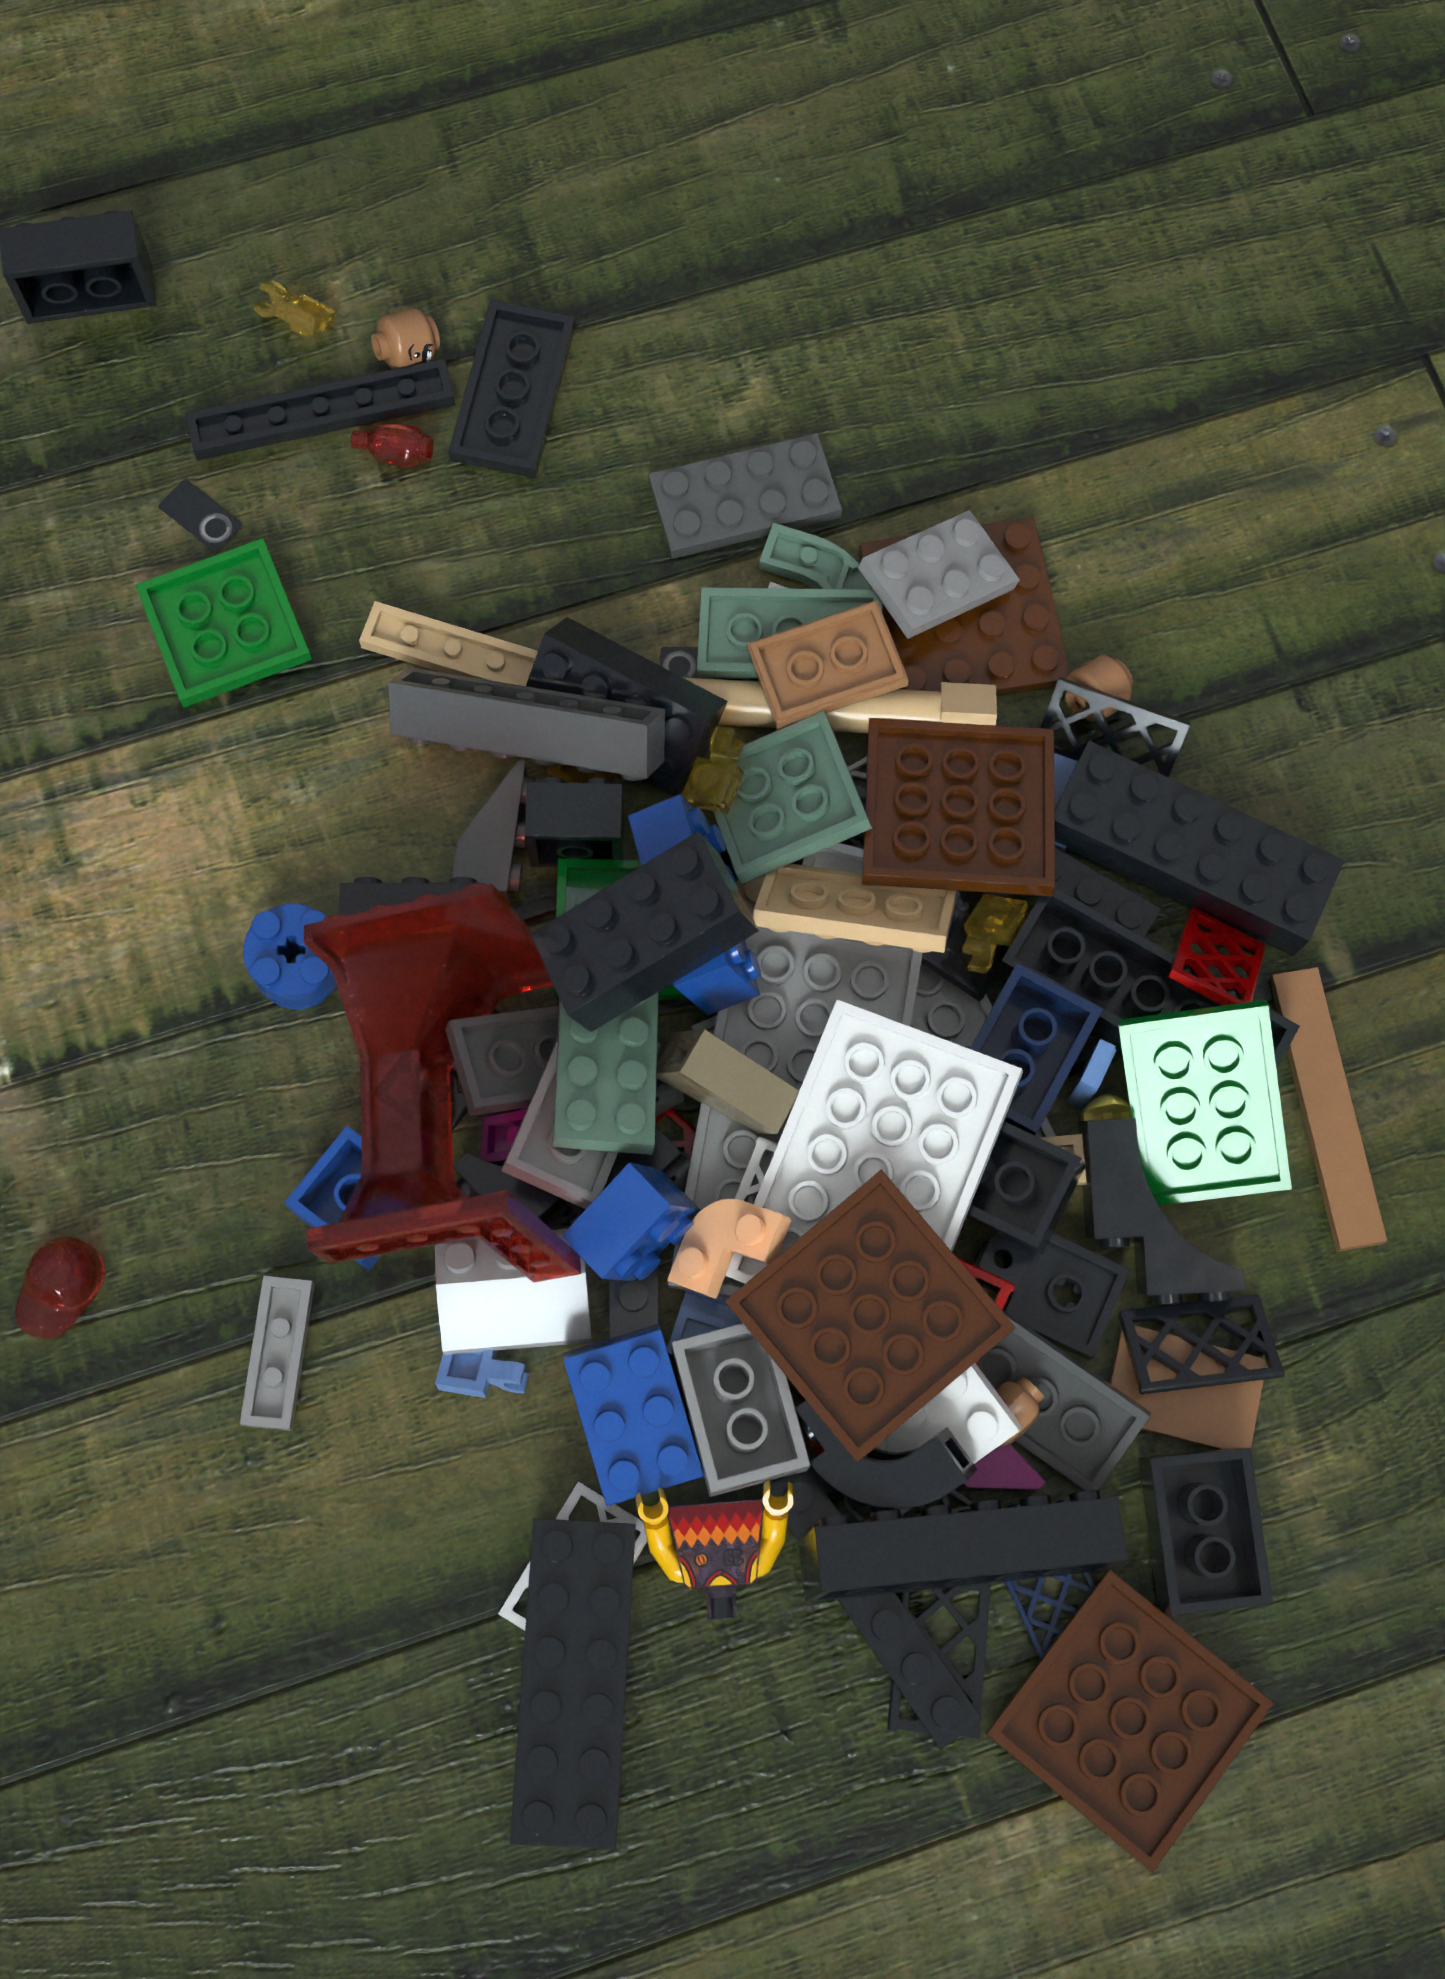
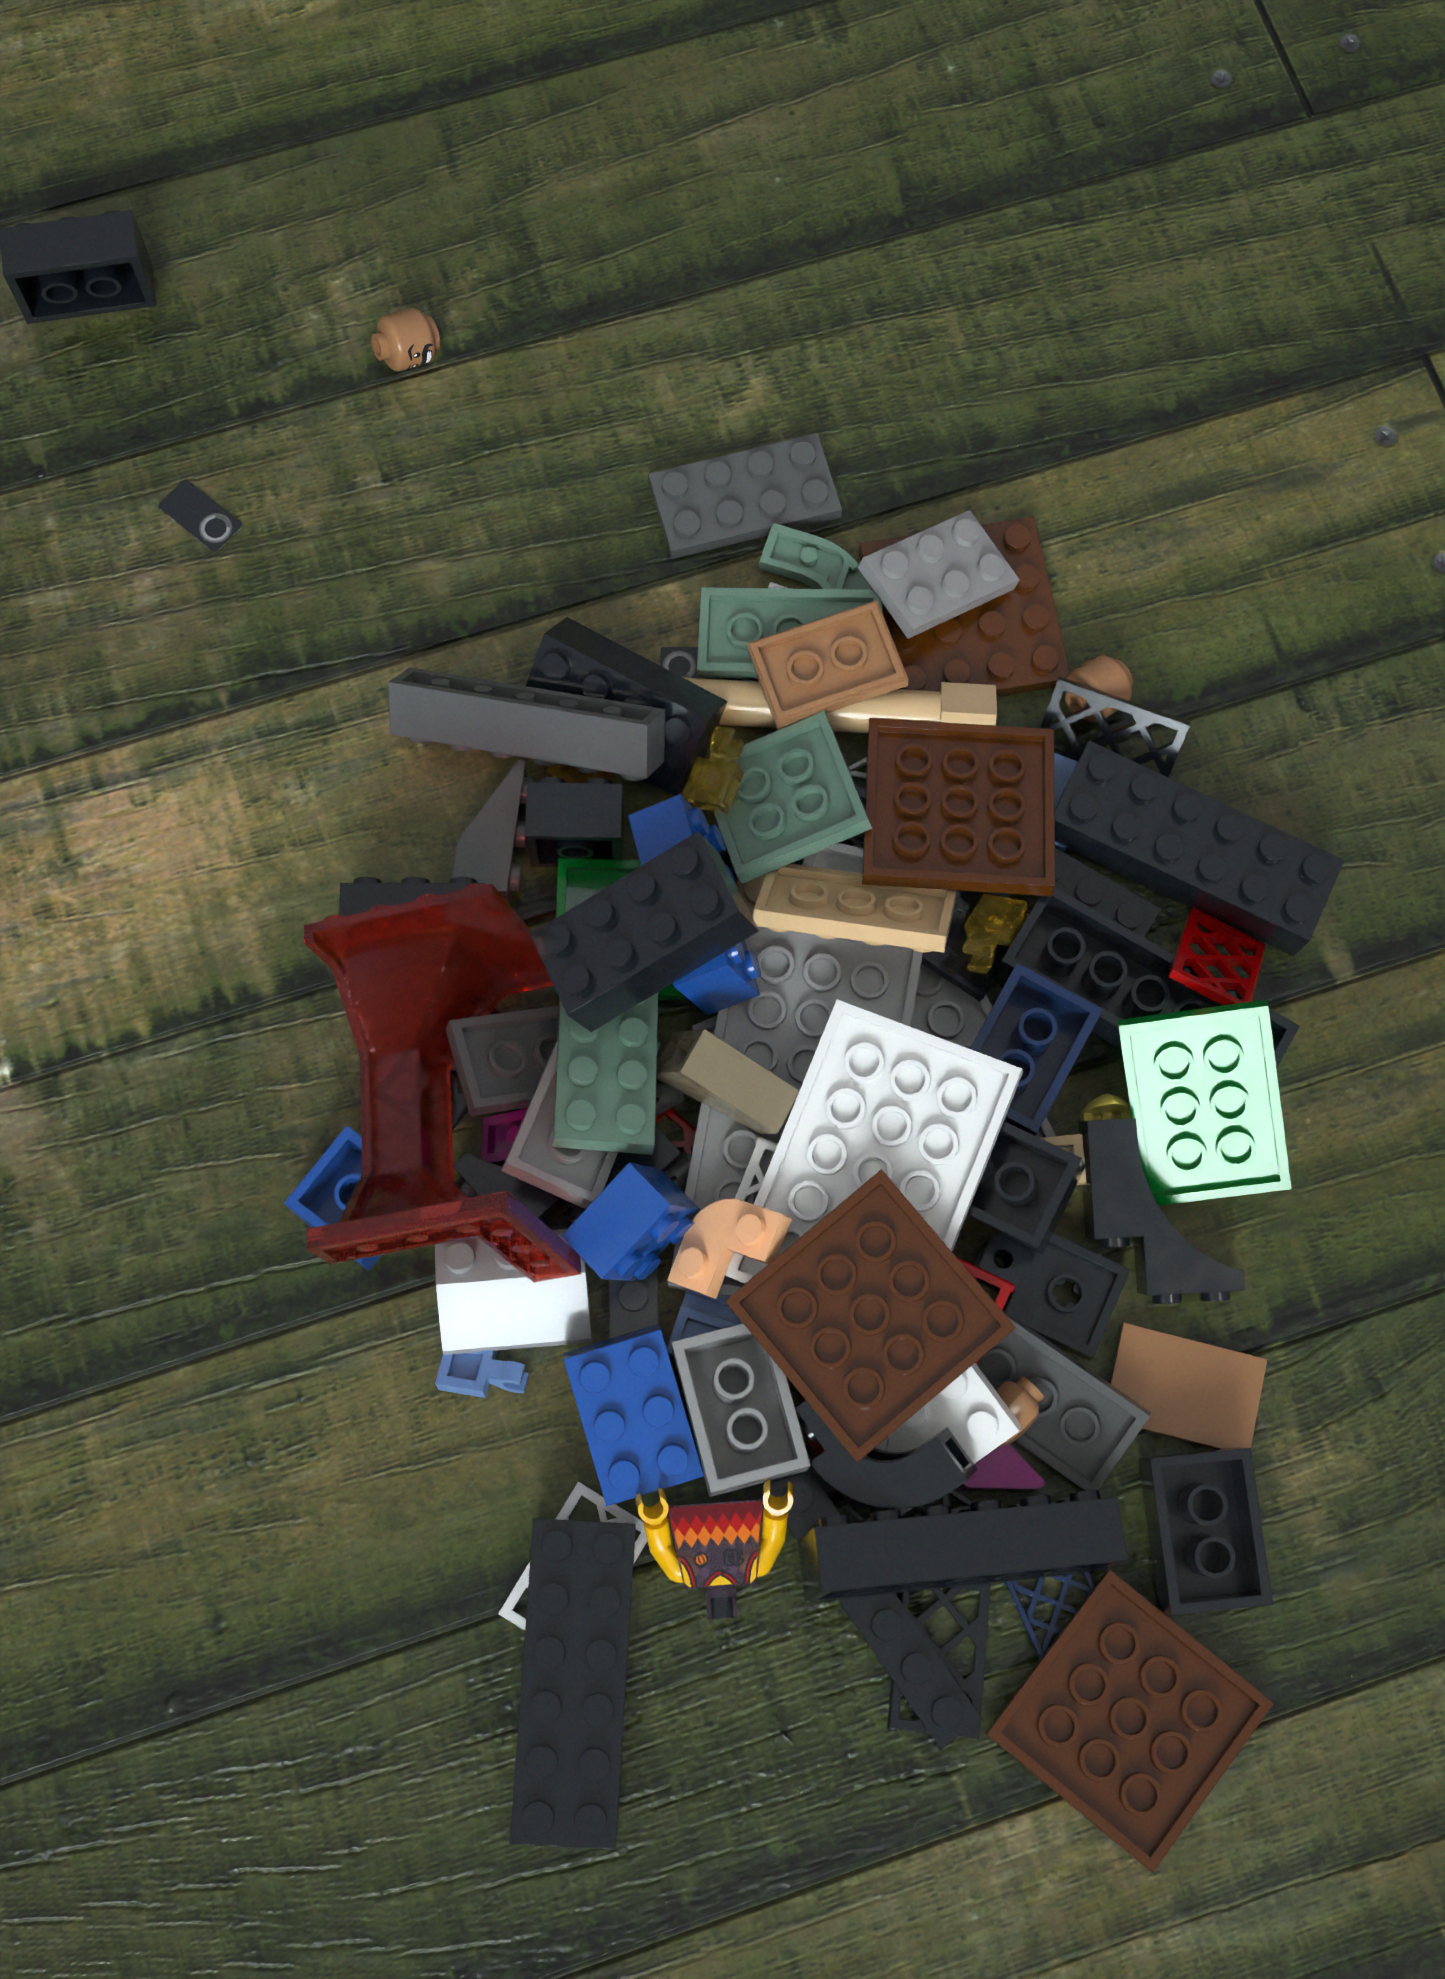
(58, 1286): clear red piece -> none
(223, 622): green plate -> none
(265, 954): blue brick -> none
(277, 1353): light grey plate -> none
(300, 311): clear yellow plate -> none
(320, 409): black plate -> none
(395, 444): clear red plant -> none
(444, 646): tan plate -> none
(512, 389): black plate -> none
(1091, 1075): medium blue tile -> none
(1214, 1311): black window -> none
(1328, 1112): medium nougat tile -> none

